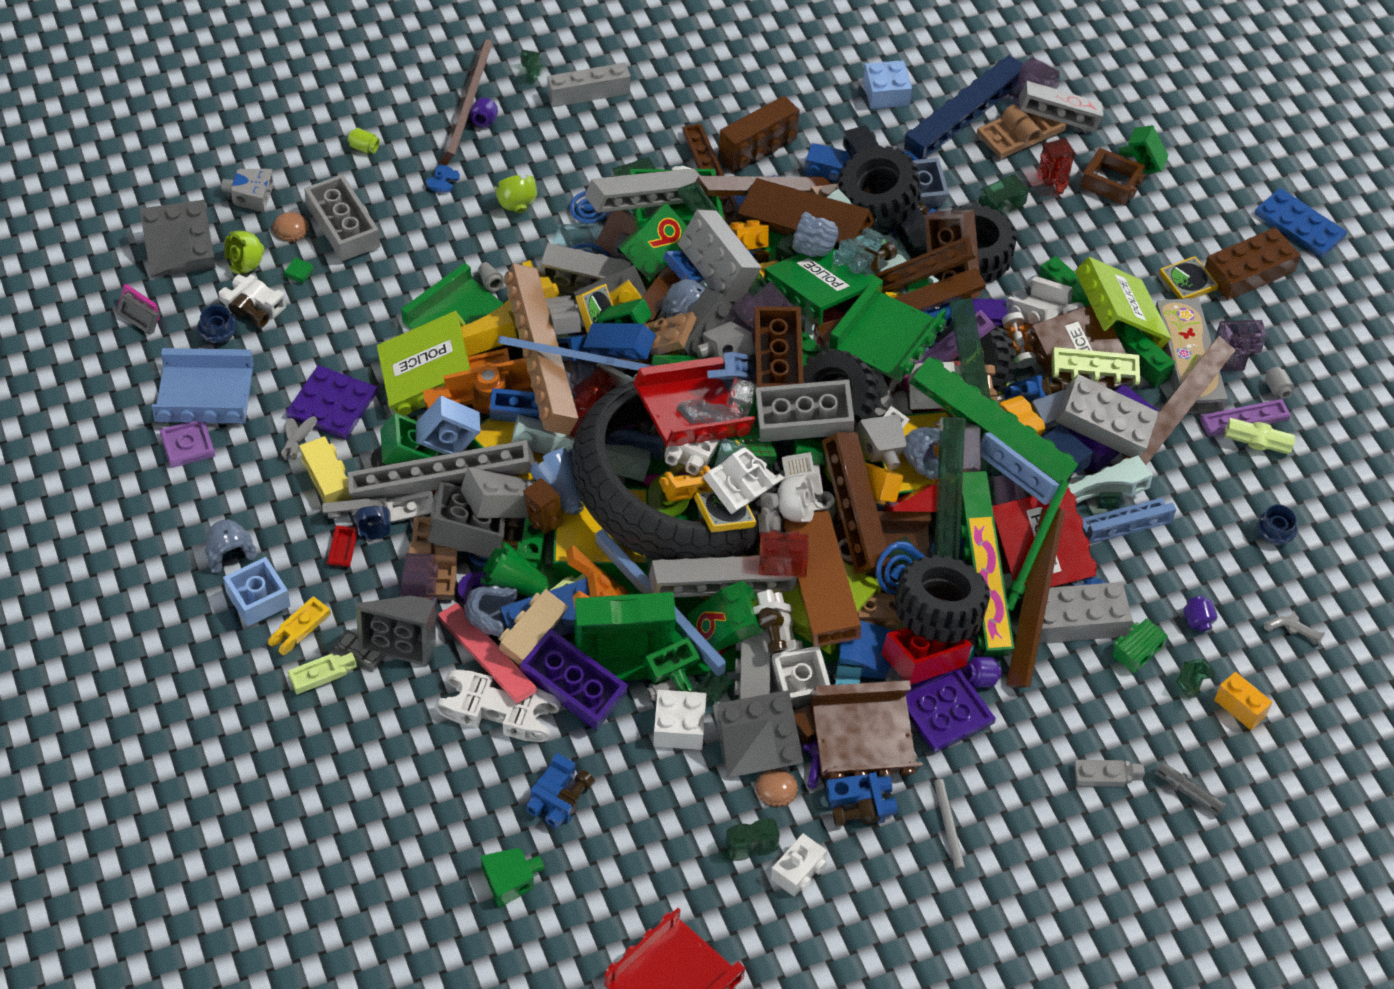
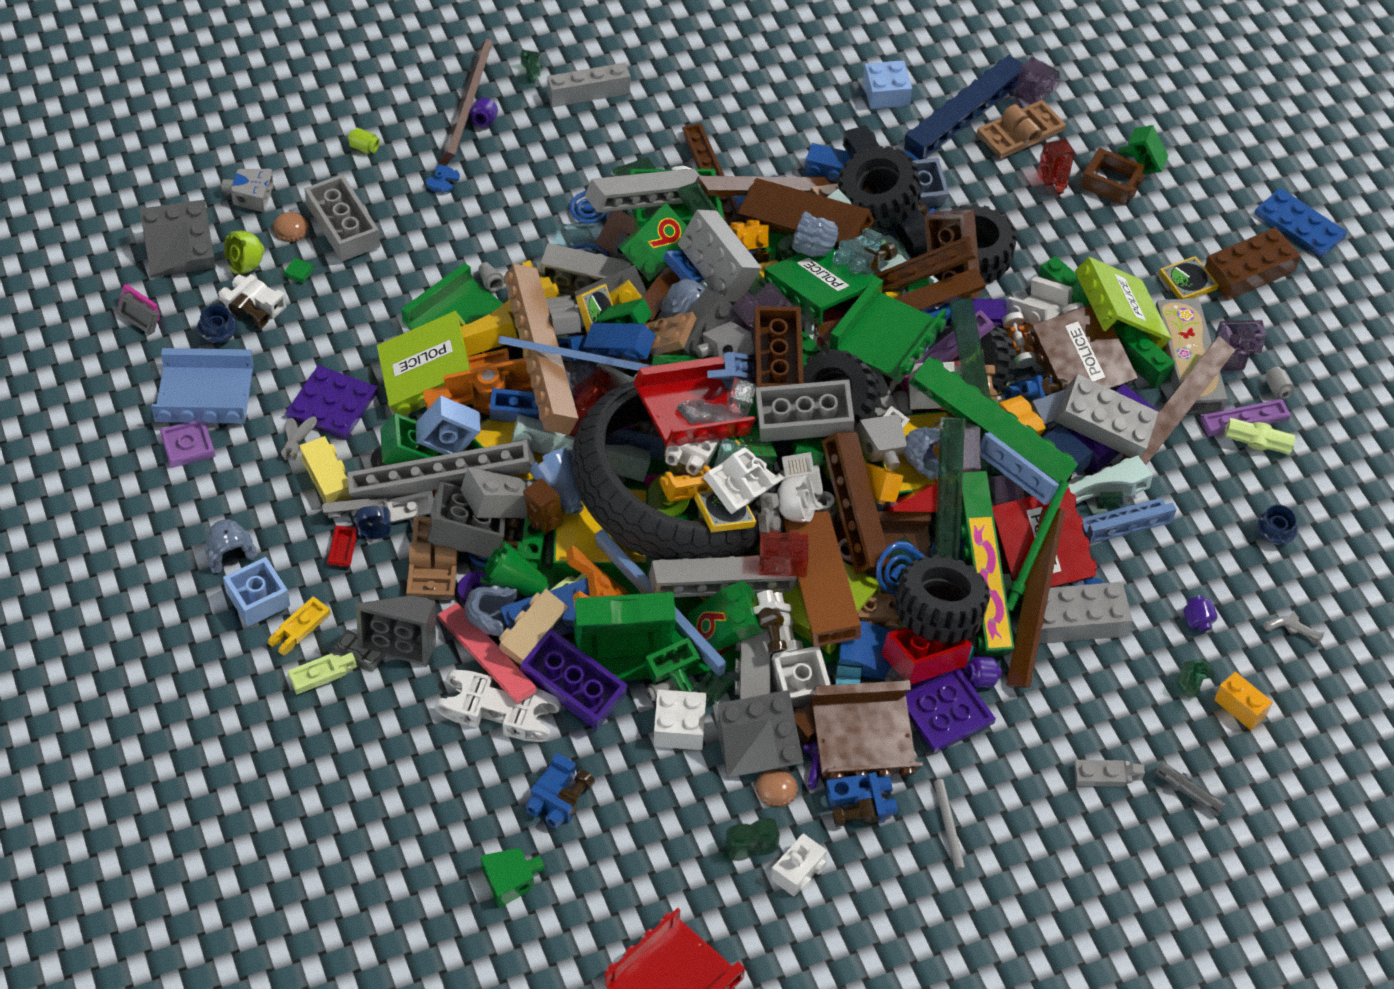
(419, 576): clear purple brick -> none
(516, 193): lime cylinder -> none
(758, 134): reddish brown brick -> none
(1004, 194): clear green piece -> none
(1061, 106): light grey brick -> none
(1095, 364): yellowish green hinge -> none
(1139, 645): green brick -> none

